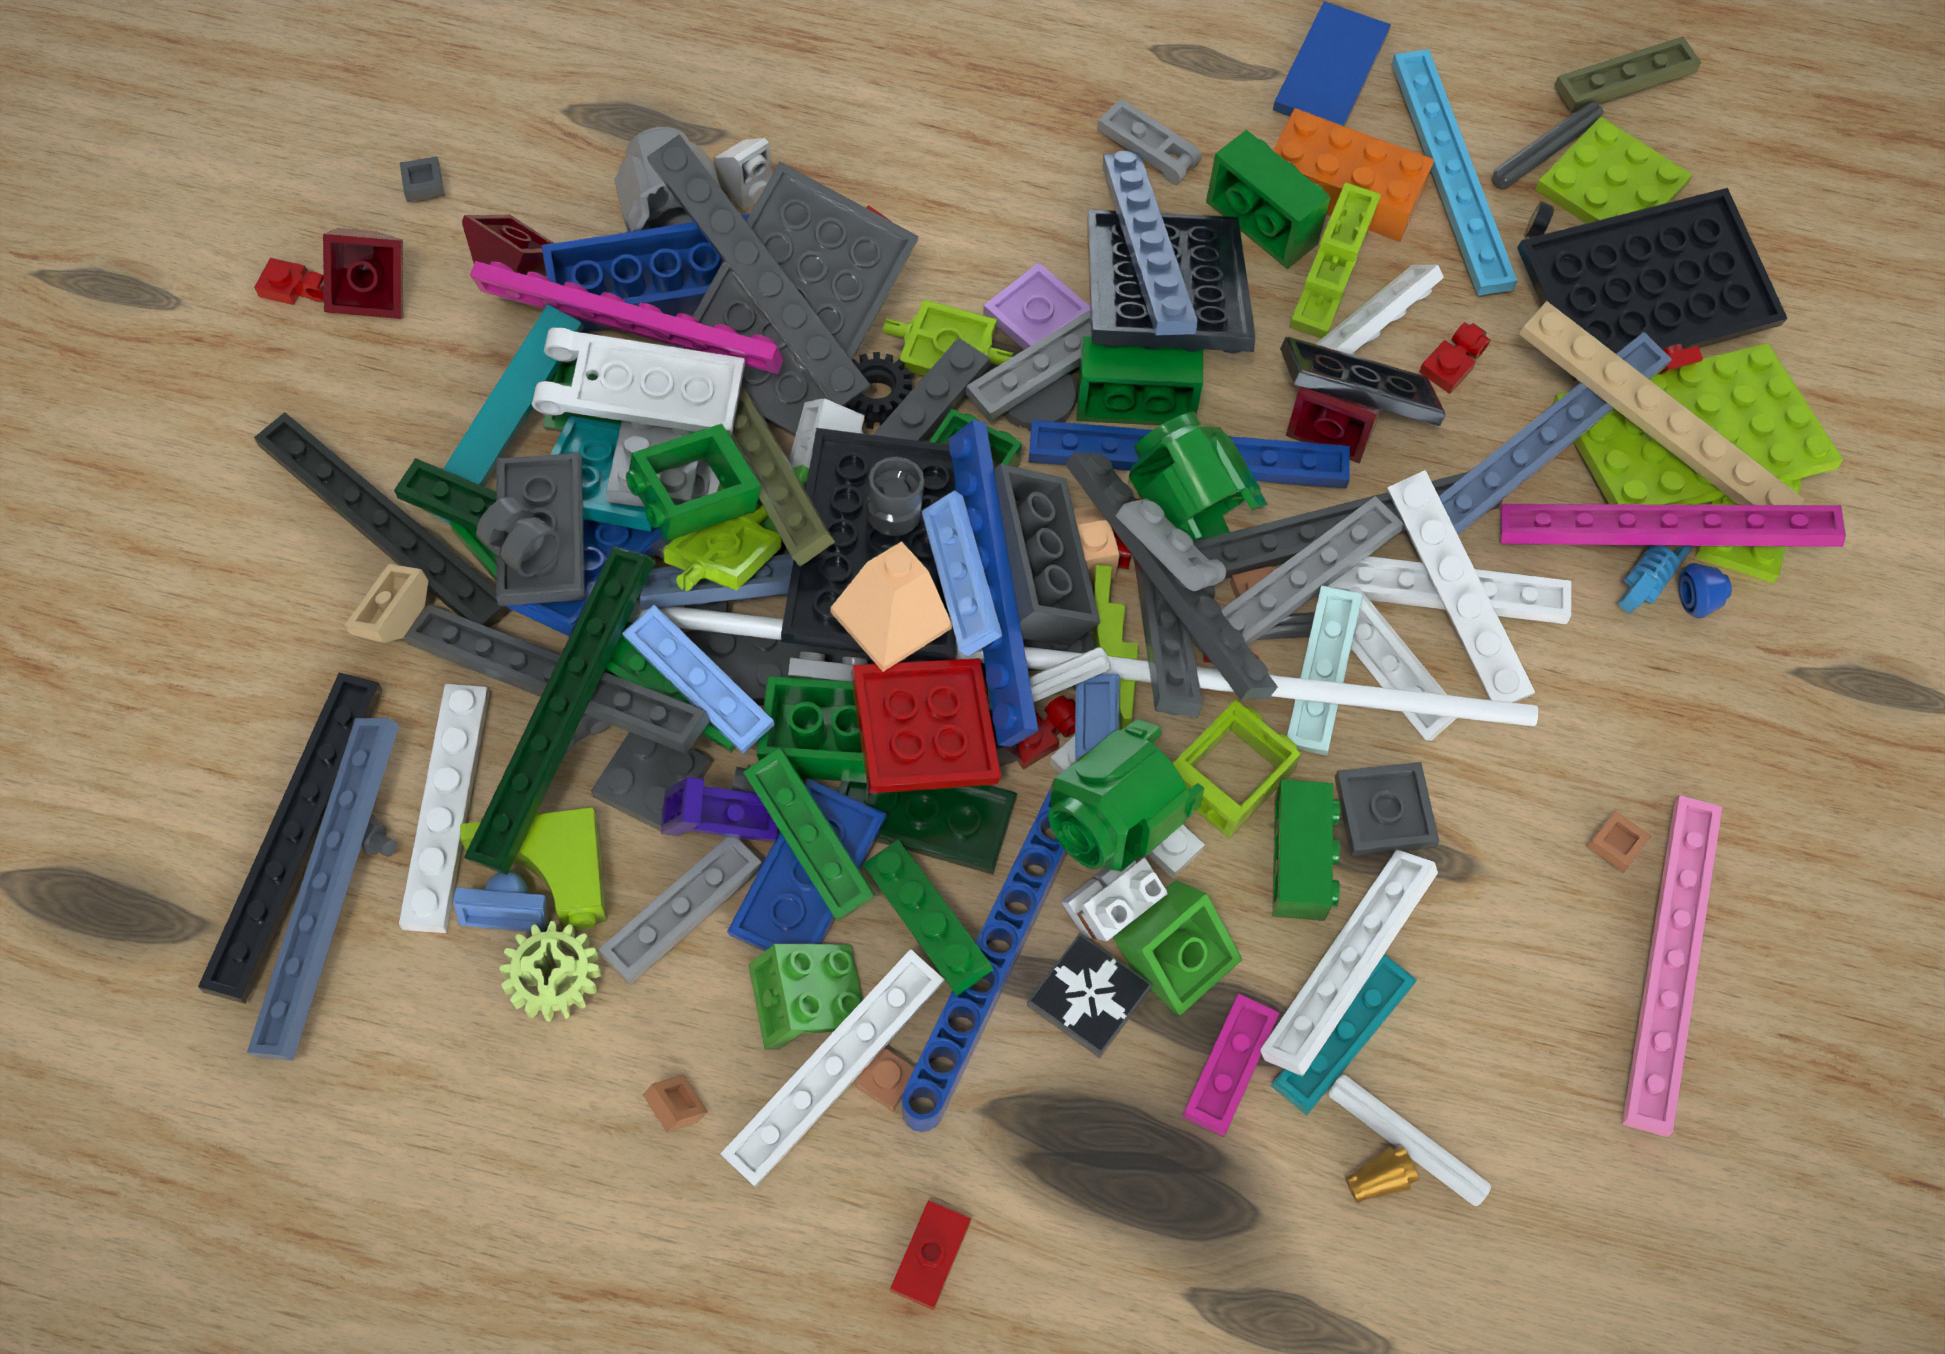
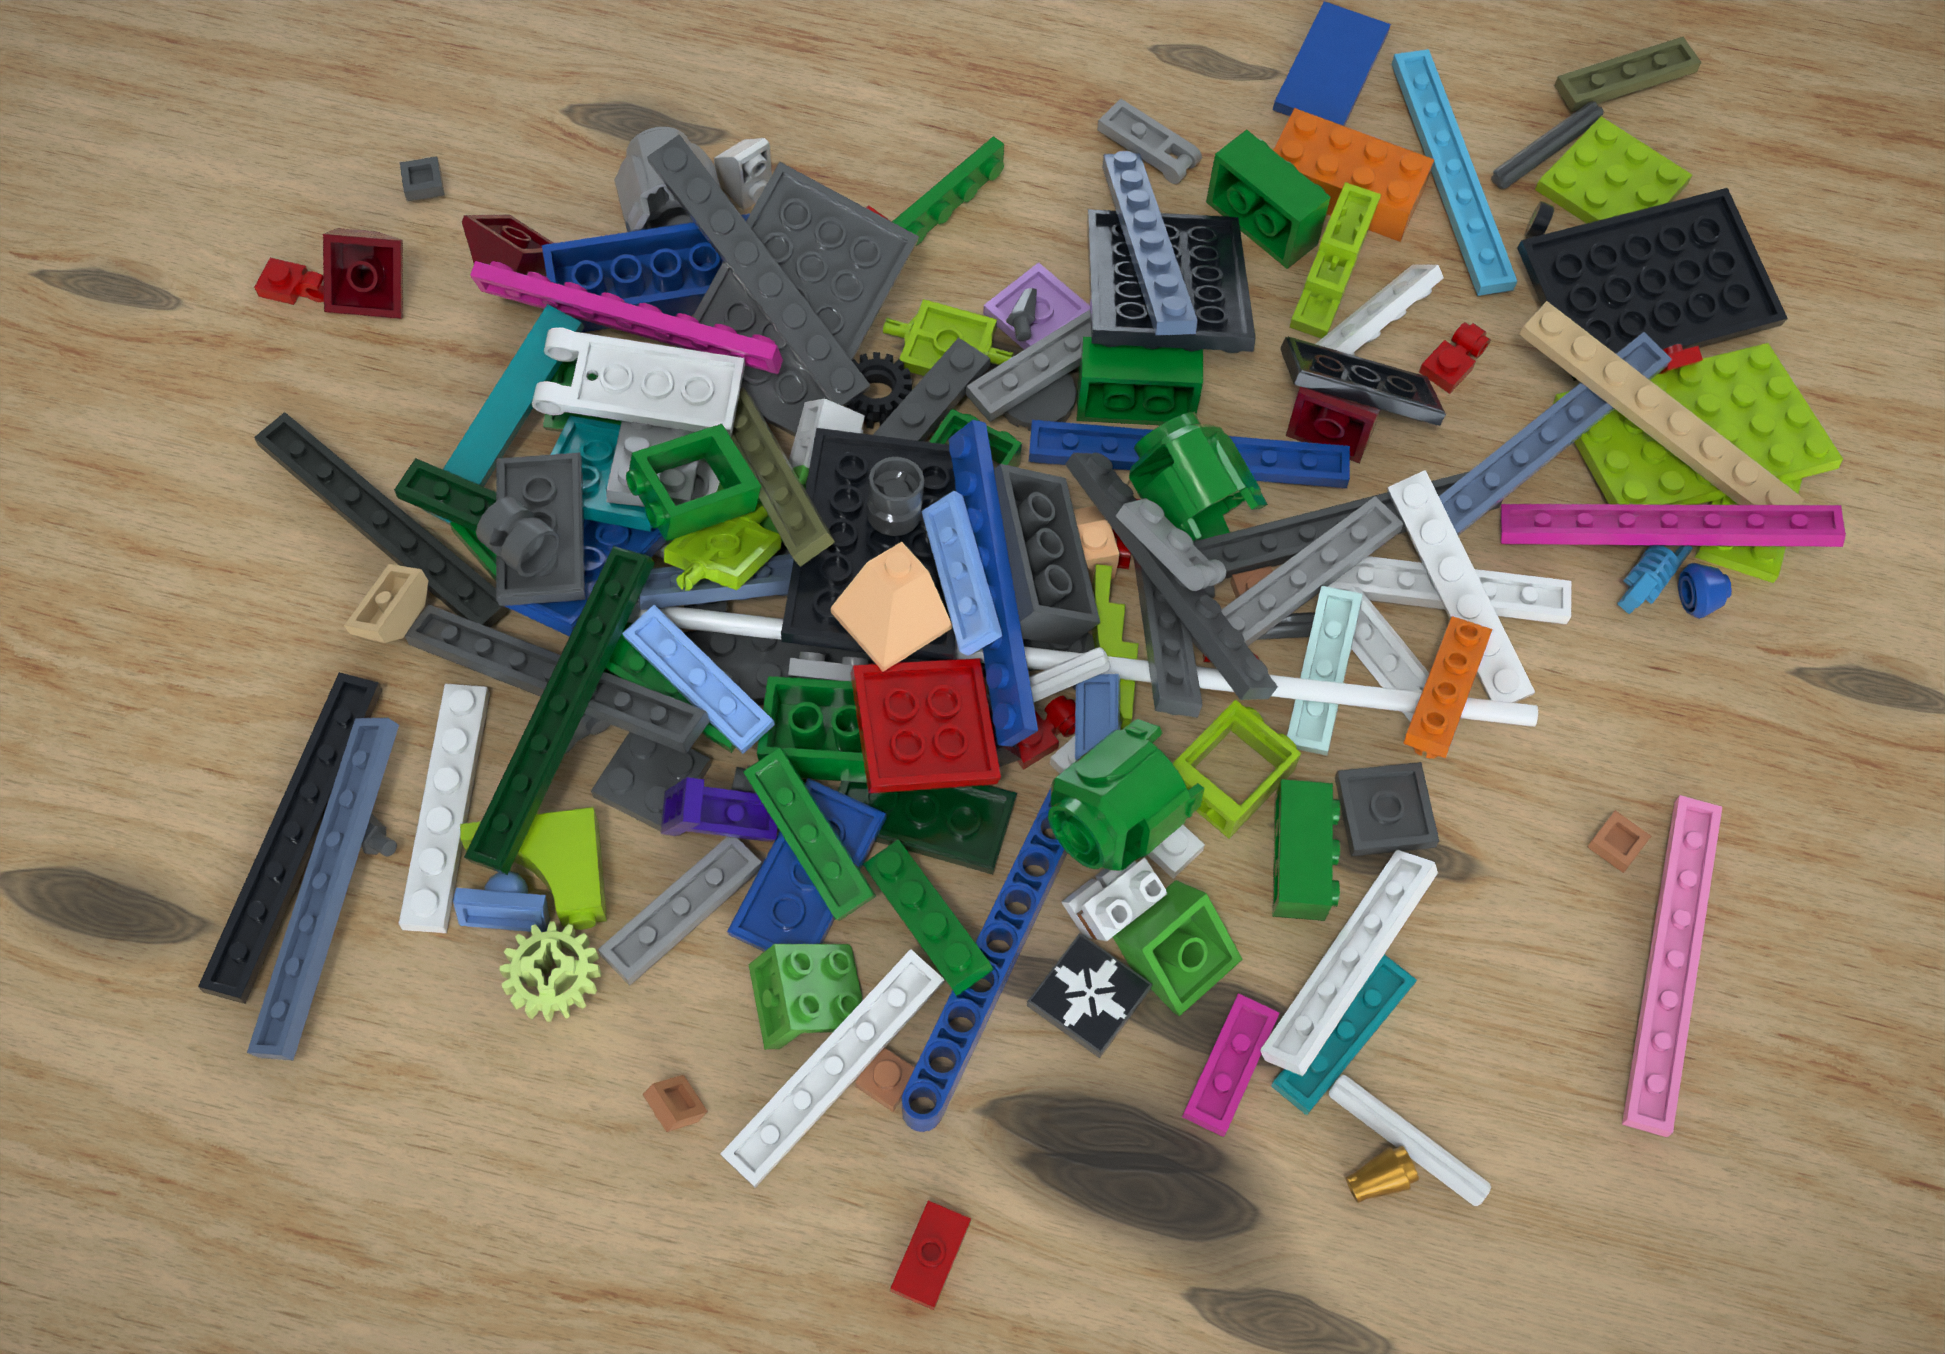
(953, 190): none -> green plate
(1023, 314): none -> dark grey bar
(1447, 688): none -> orange plate

